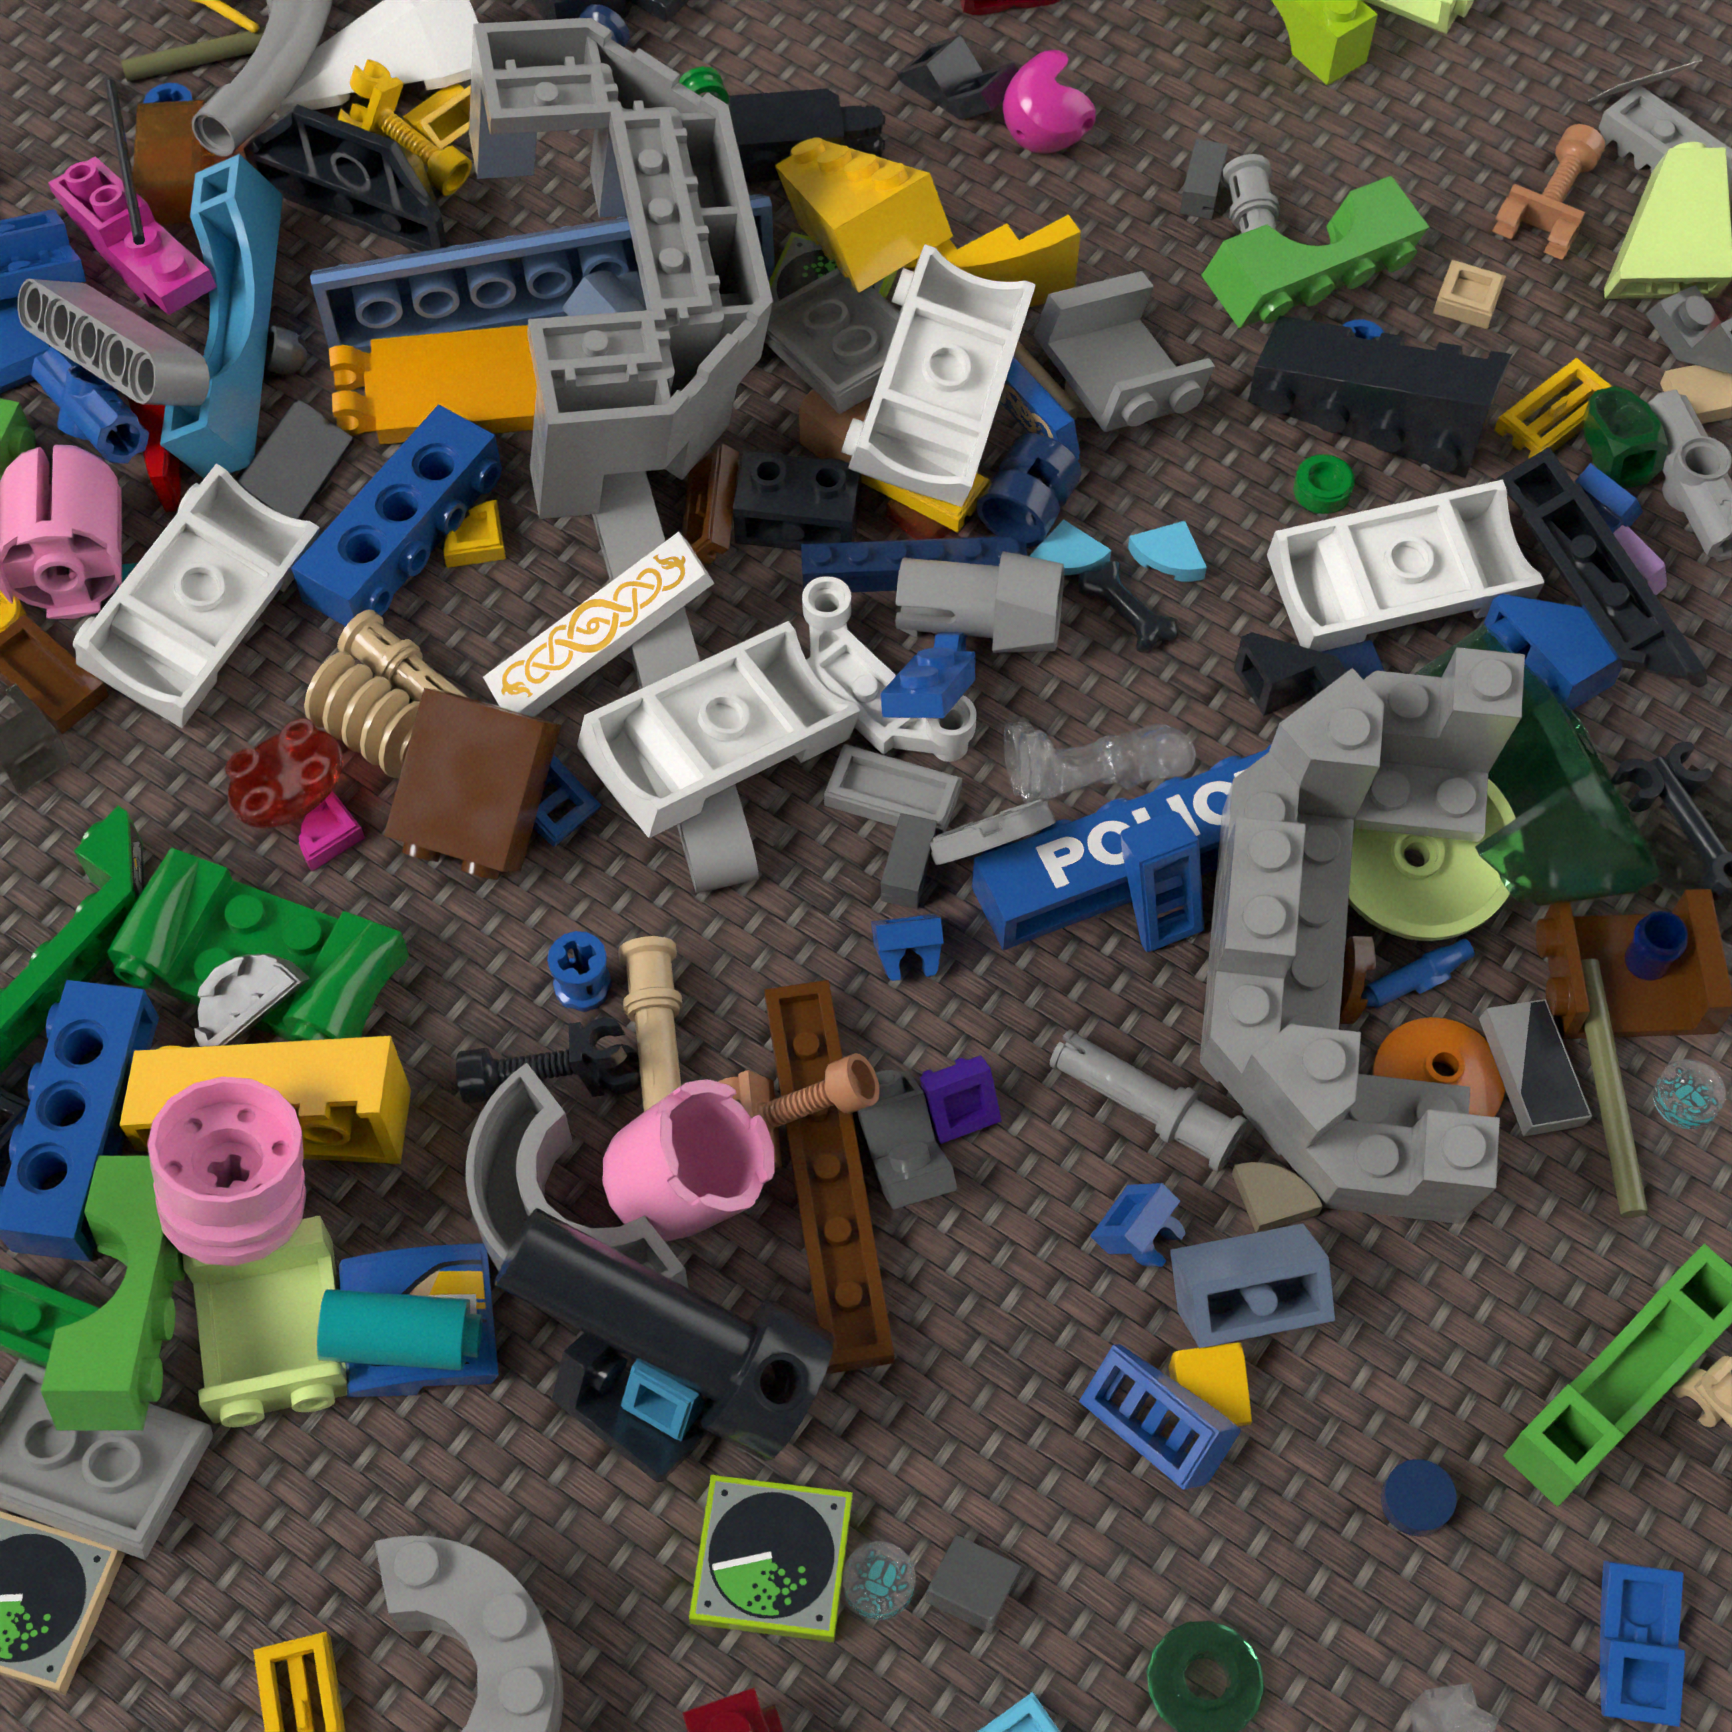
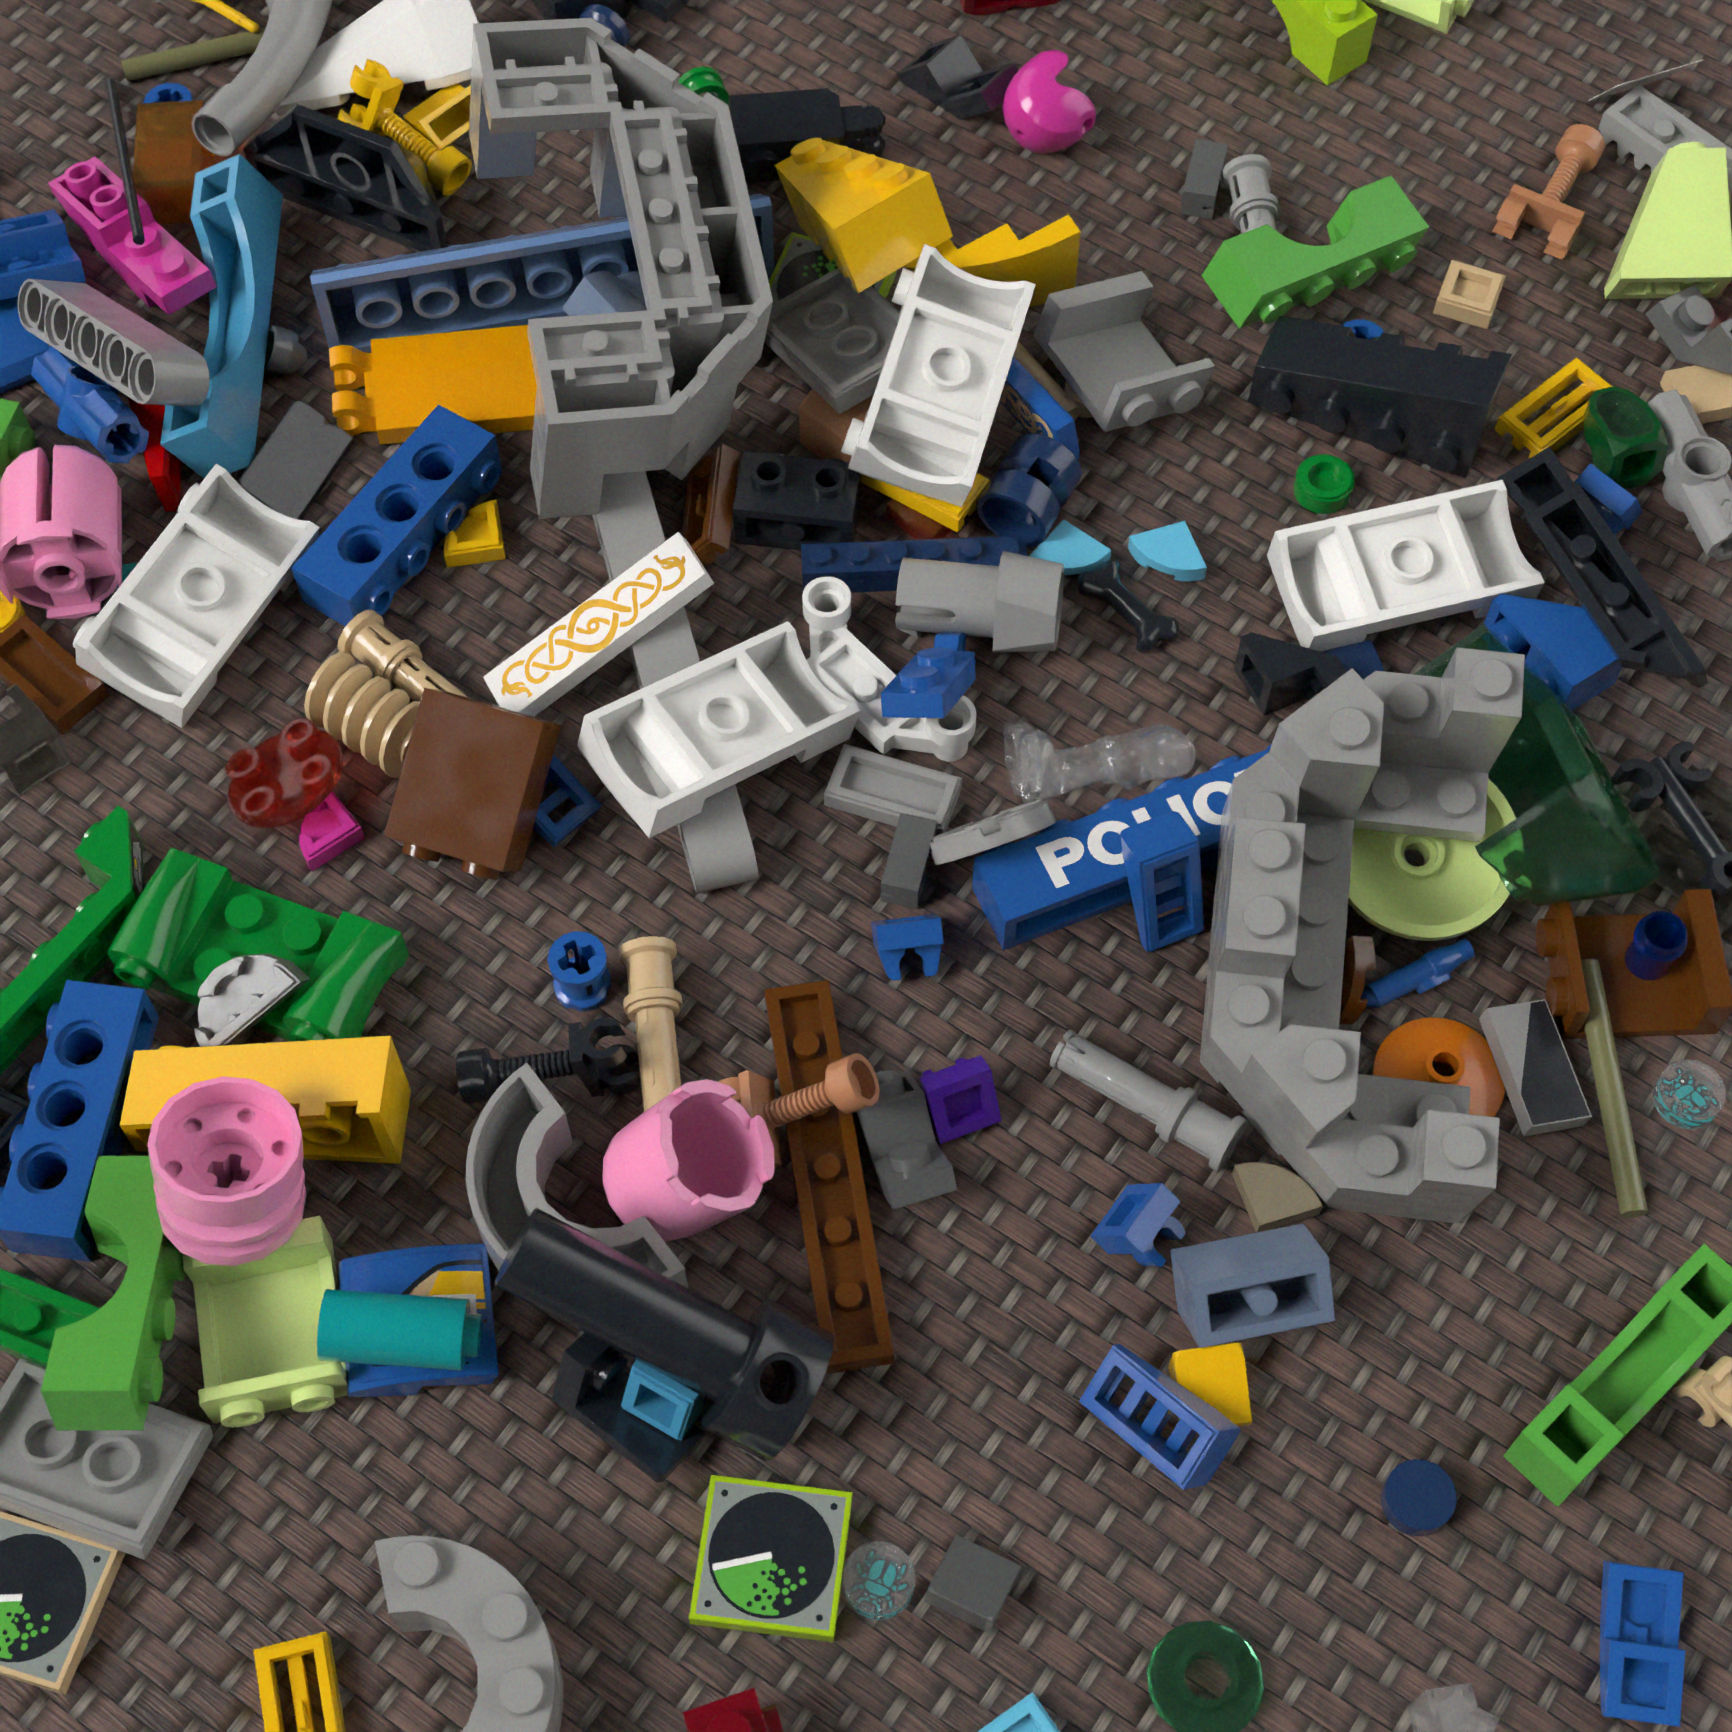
(1644, 559): lavender tile -> none

